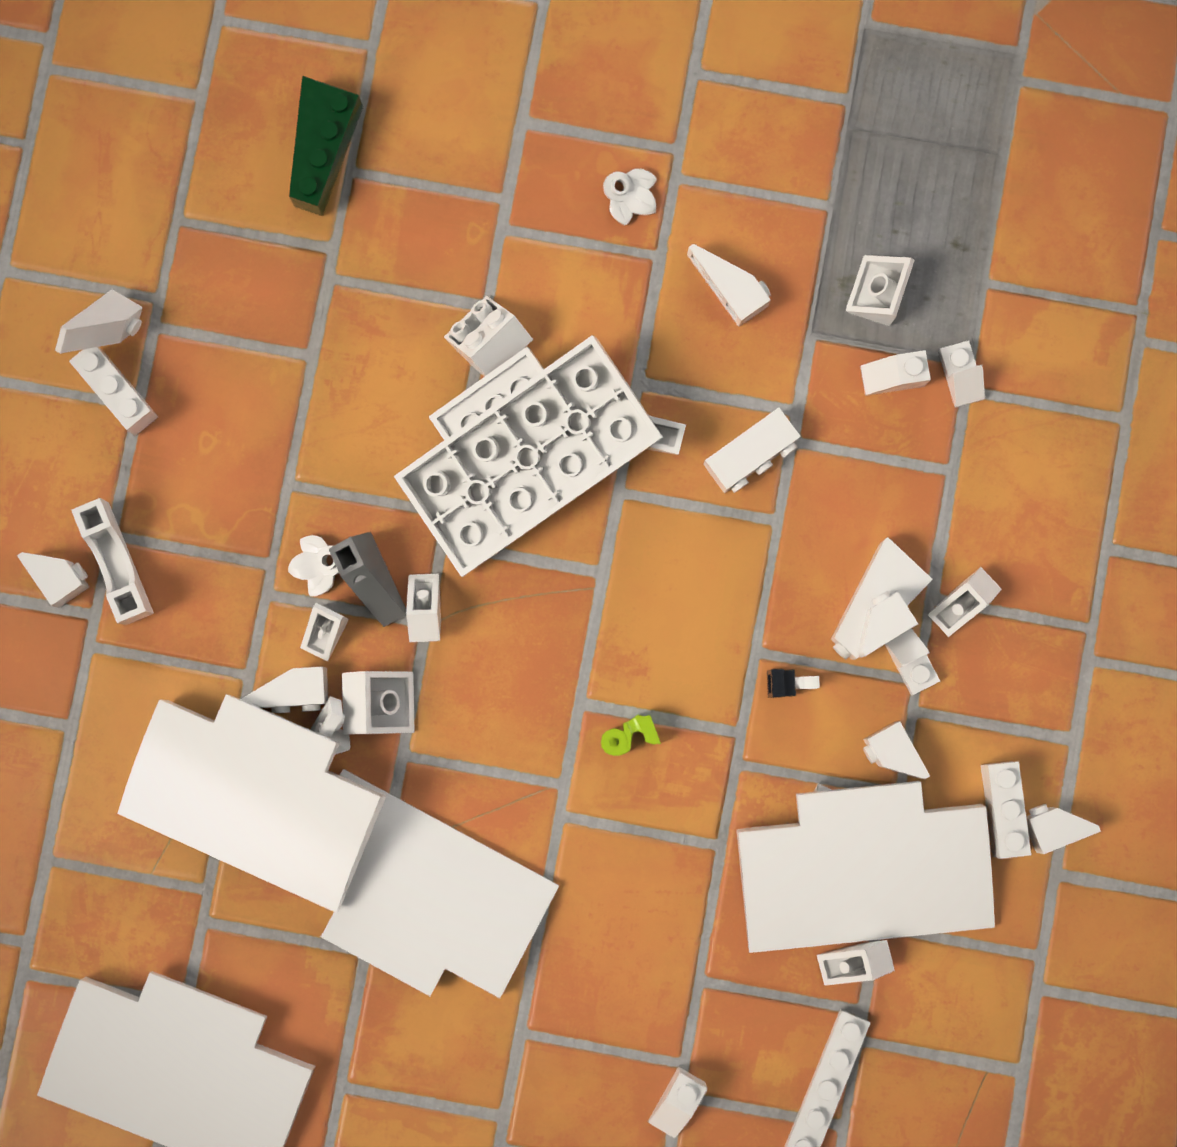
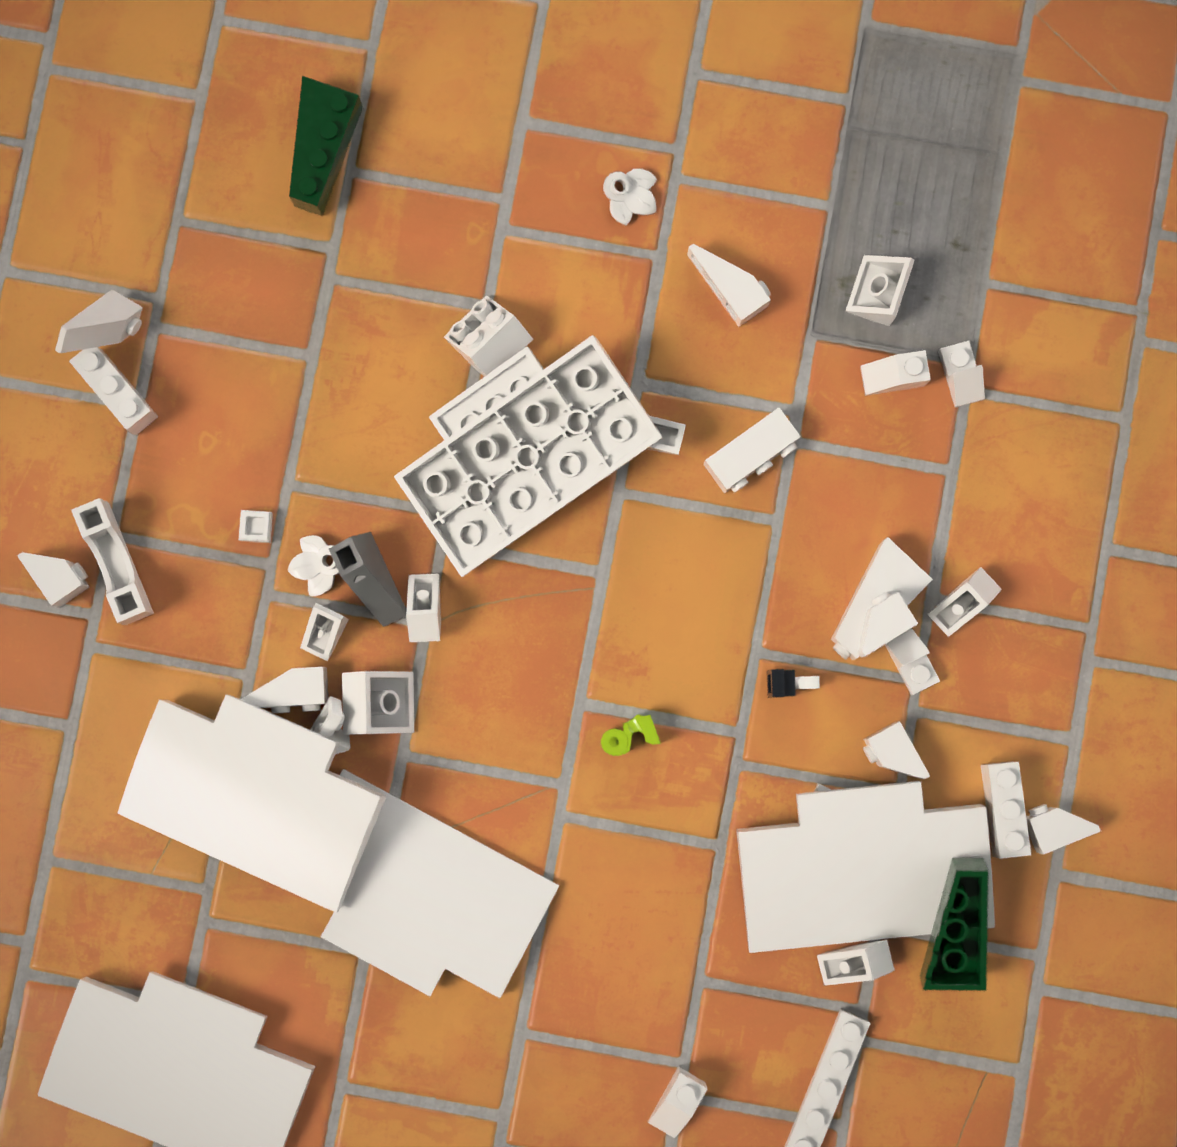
(255, 526): none -> white tile
(959, 935): none -> dark green wedge

